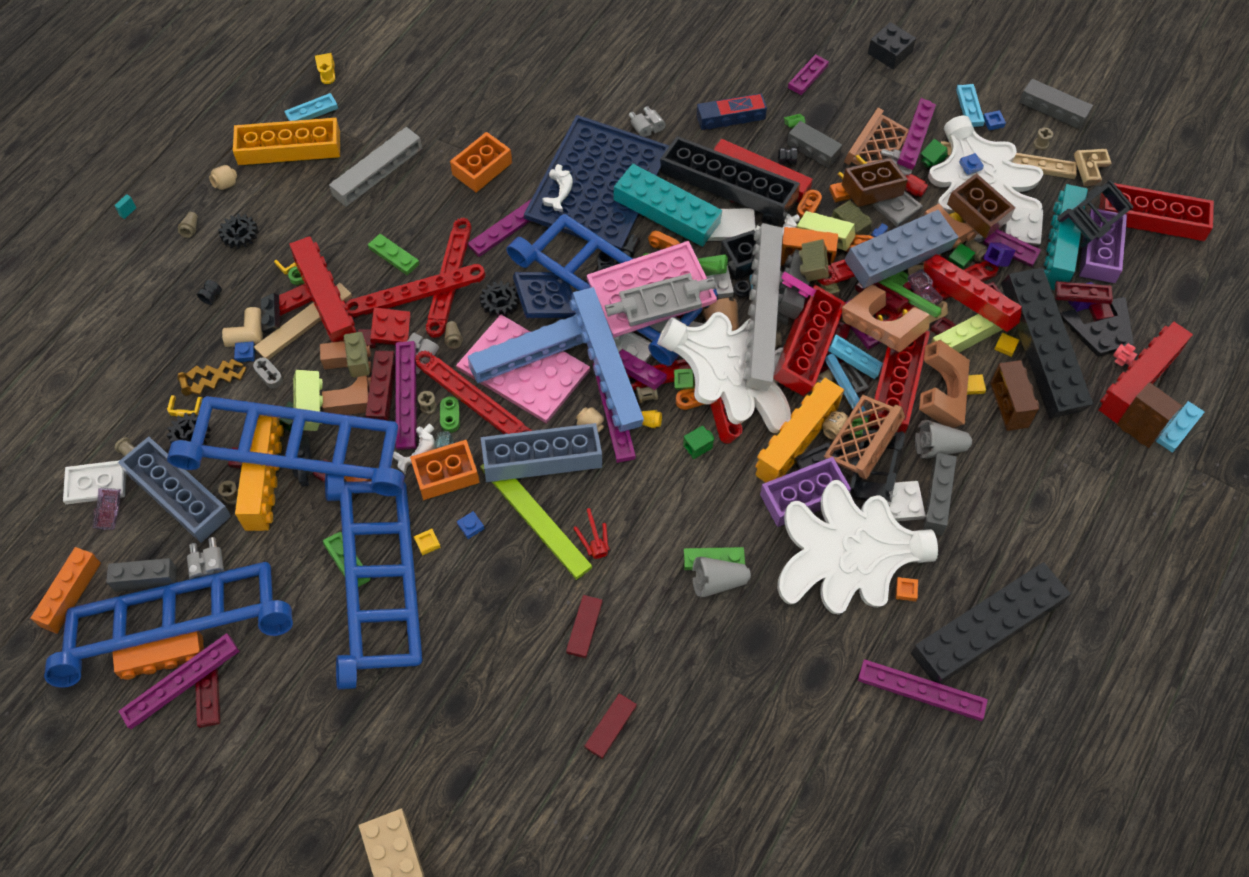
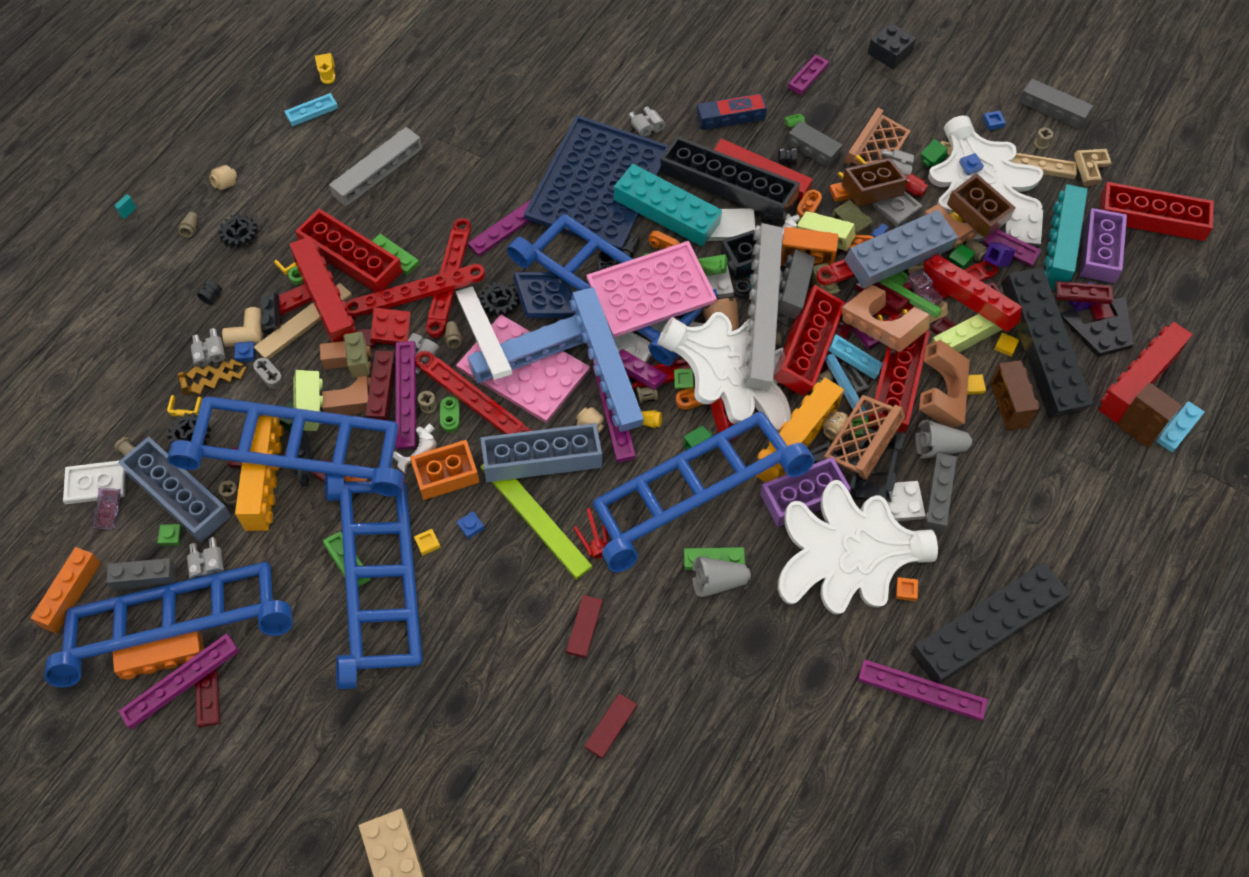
(170, 535): none -> bright green plate
(208, 351): none -> light grey piece
(286, 141): light orange brick -> none
(351, 251): none -> red brick
(443, 439): clear light blue brick -> none
(481, 162): orange brick -> none
(483, 333): none -> white tile
(565, 181): white animal -> none
(620, 552): none -> blue fence
(660, 299): light grey plate -> none
(791, 281): dark pink plate -> none
(814, 260): olive brick -> none
(916, 134): magenta plate -> none
(970, 104): medium azure plate -> none
(1086, 223): black piece -> none
(1125, 354): coral gear -> none

